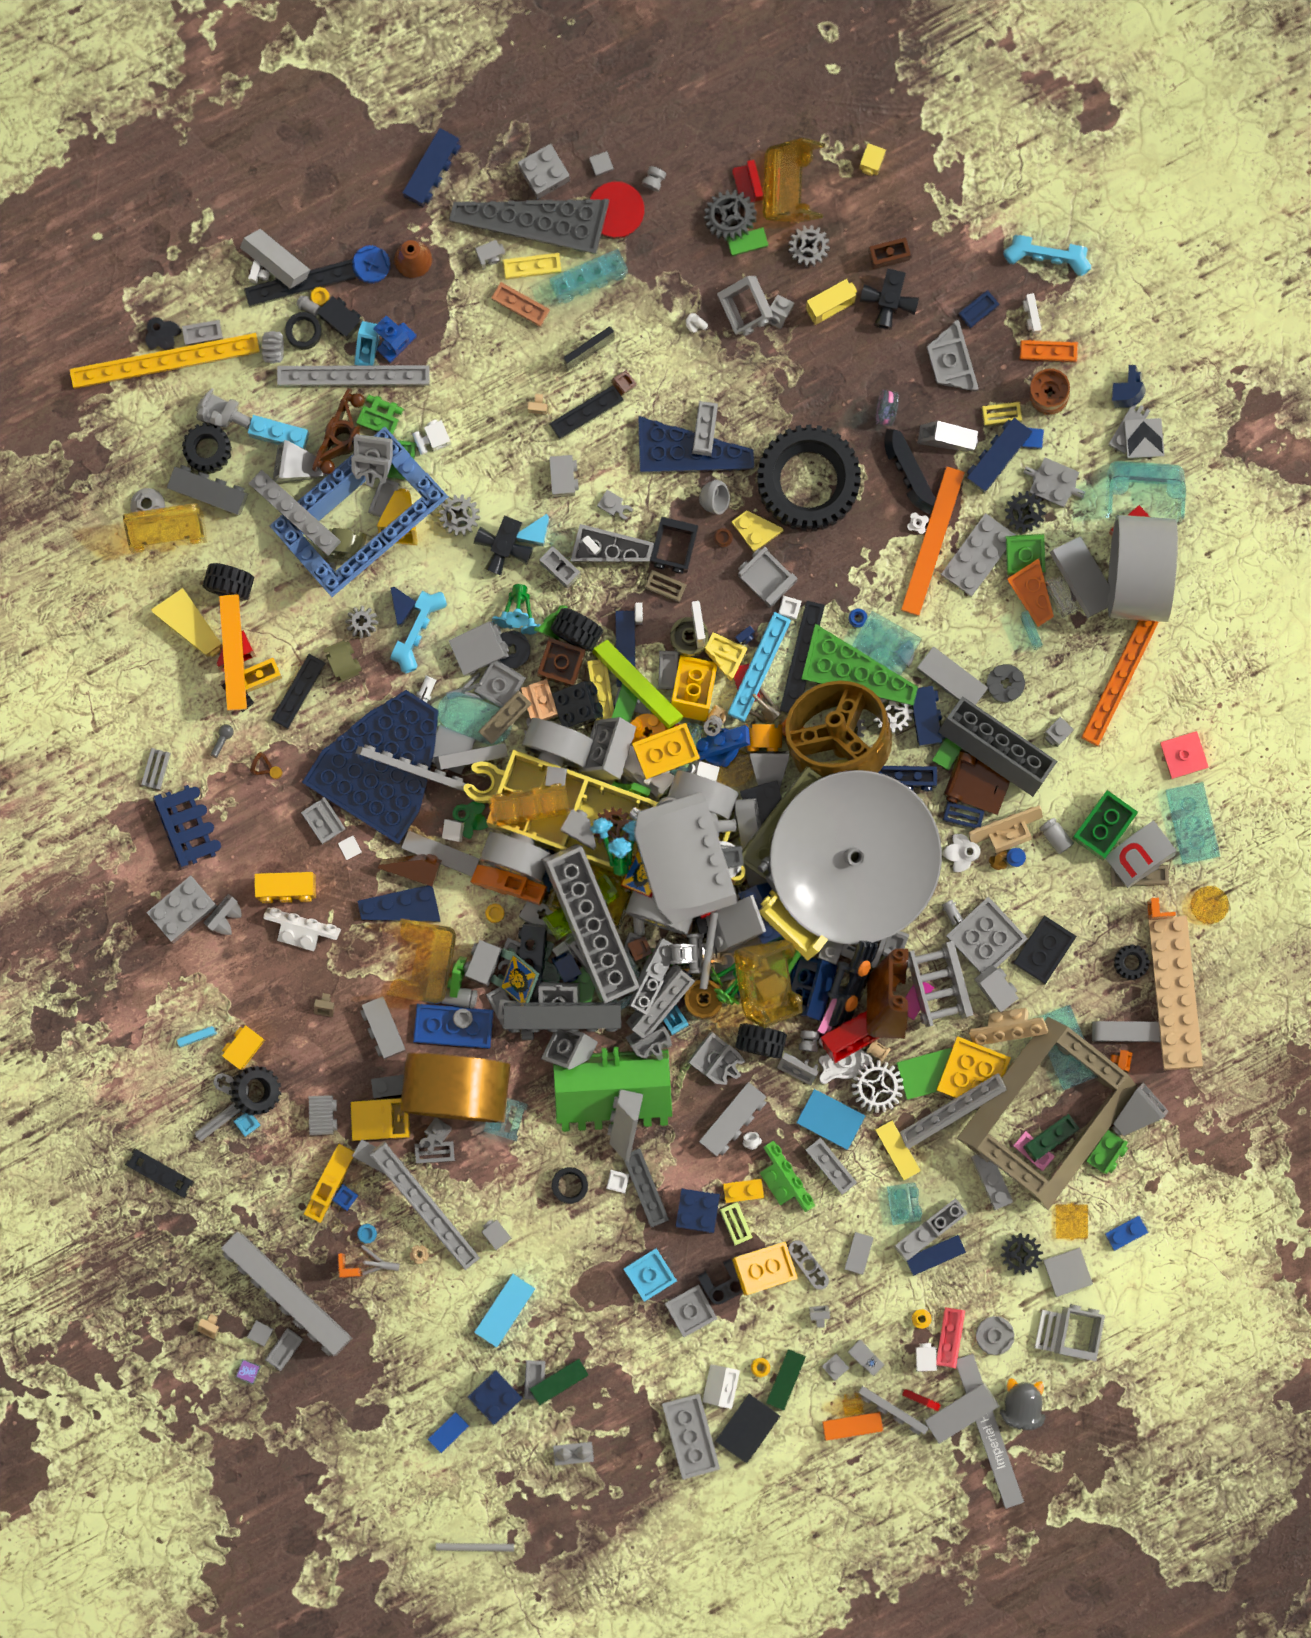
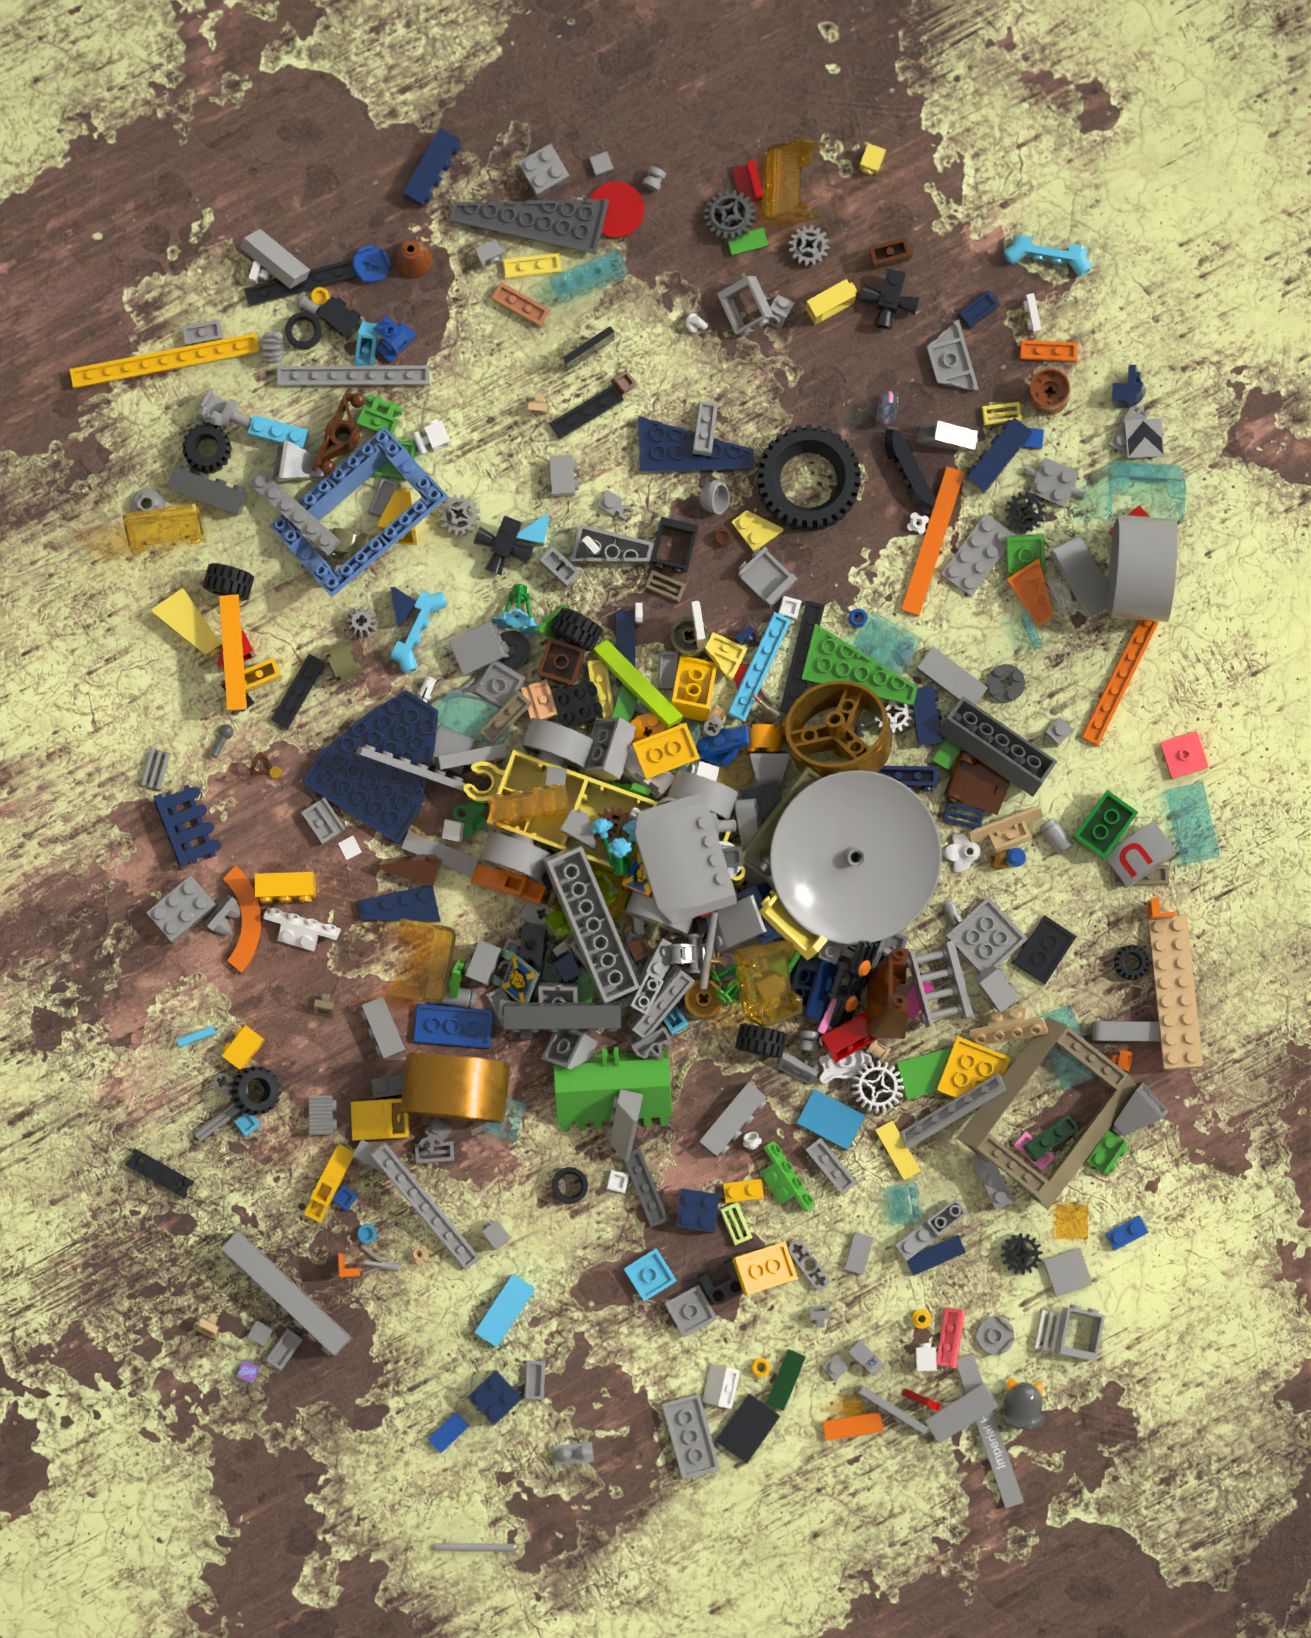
(163, 336): black plate -> none
(251, 919): none -> orange tile
(372, 458): light grey plate -> none
(462, 1018): light grey tile -> none
(494, 913): yellow tile -> none
(558, 1382): dark green tile -> none
(716, 1059): light grey plate -> none
(1209, 905): clear yellow tile -> none

